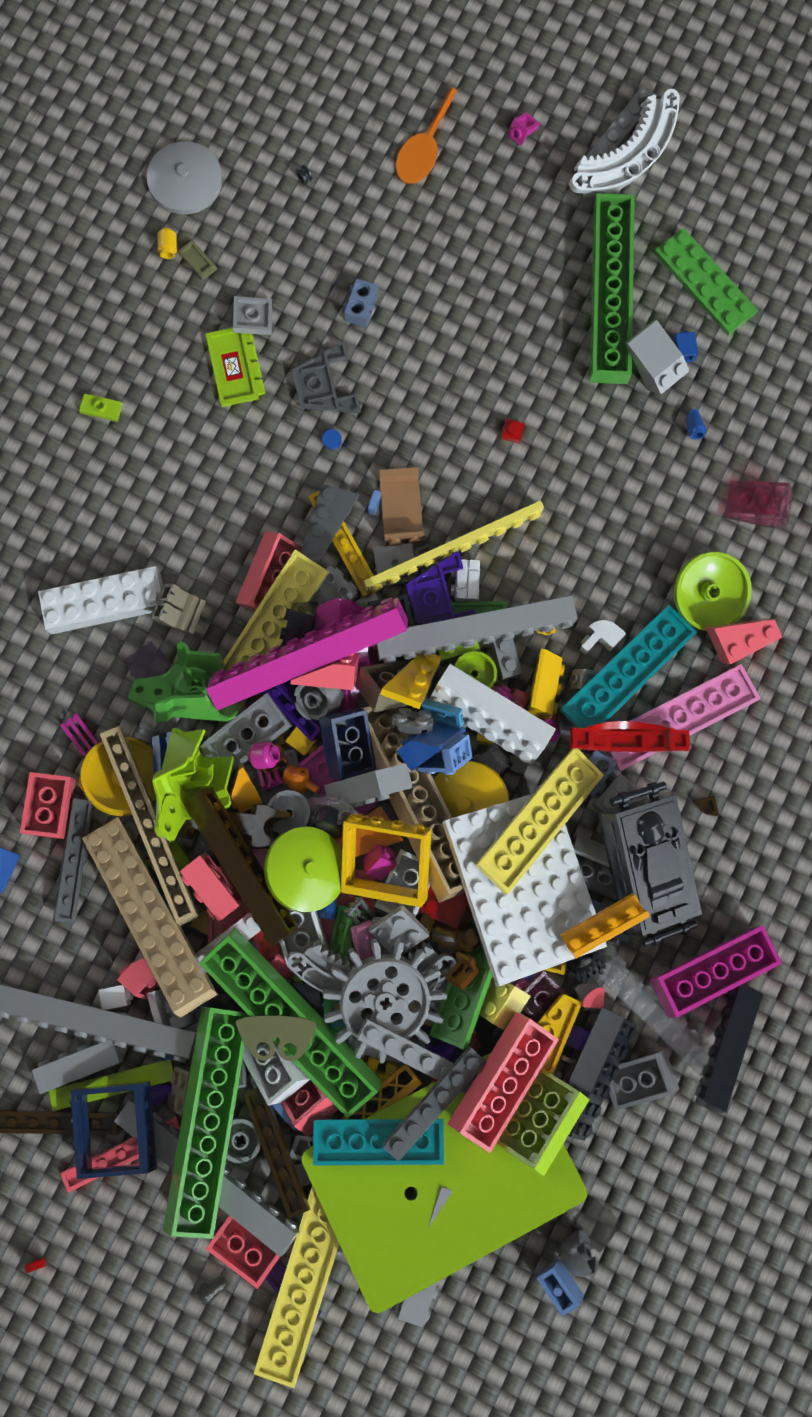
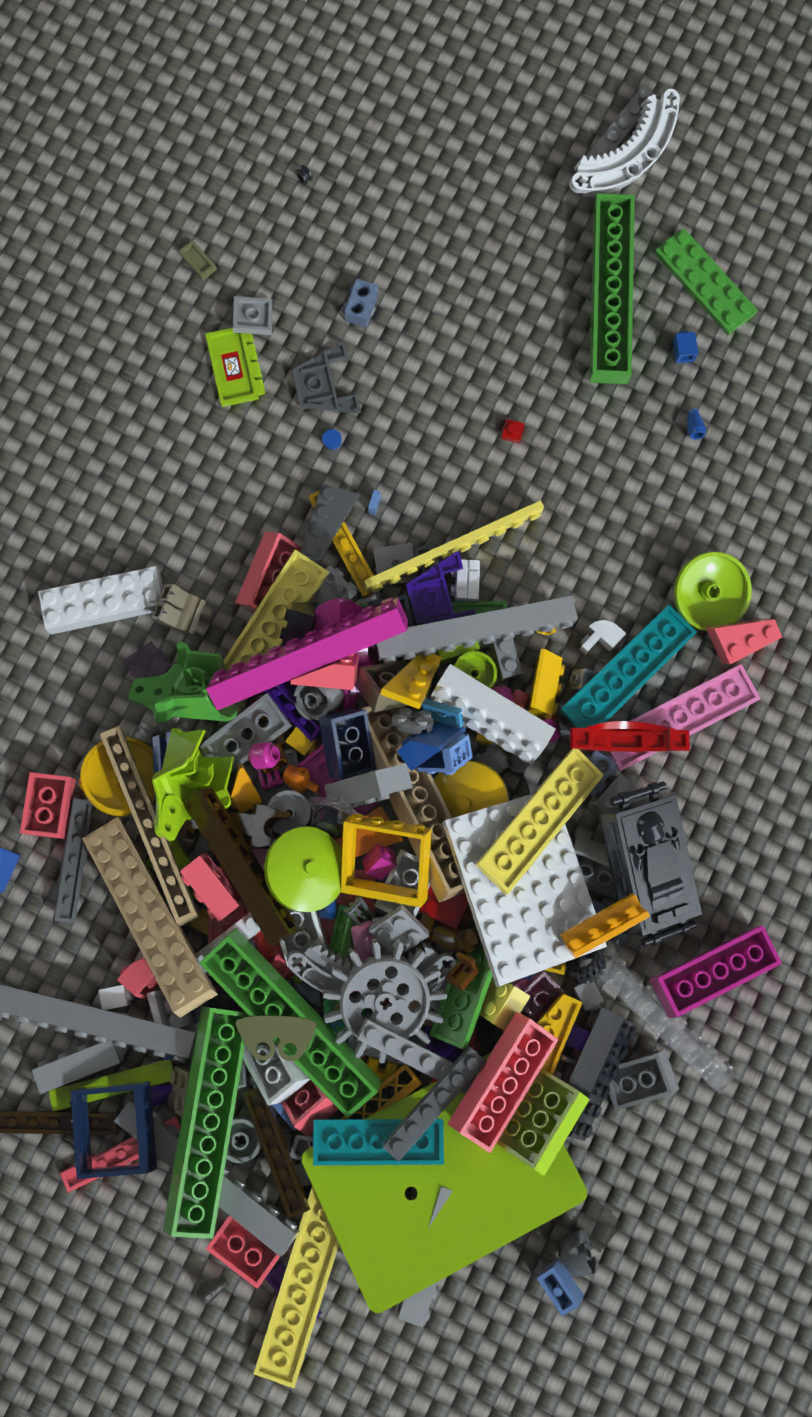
(35, 1265): red tile -> none
(70, 722): dark pink tile -> none
(100, 407): lime plate -> none
(167, 243): yellow brick -> none
(184, 177): light grey dish -> none
(401, 505): medium nougat panel -> none
(420, 151): orange piece -> none
(522, 127): dark pink bracket -> none
(594, 998): coral tile -> none
(657, 358): light grey slope -> none
(707, 805): dark brown tile -> none
(728, 1049): black brick -> none
(759, 503): clear pink slope -> none

